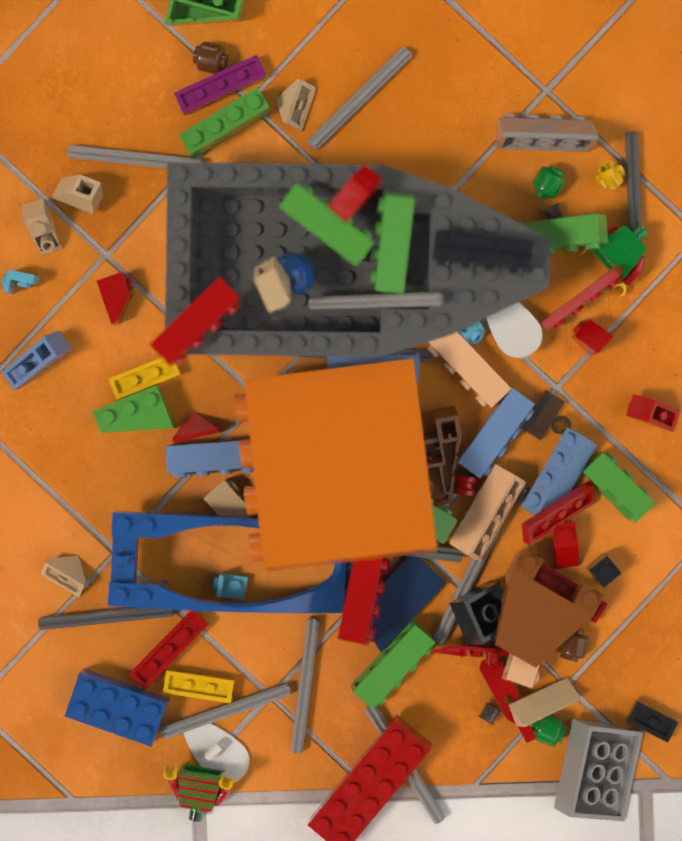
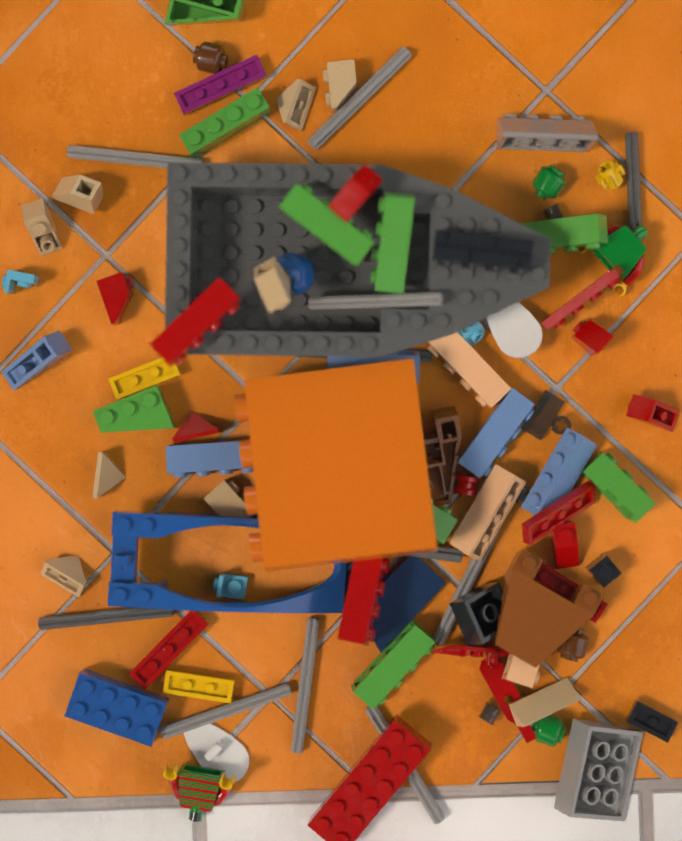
(106, 475): none -> tan slope
(341, 81): none -> tan slope

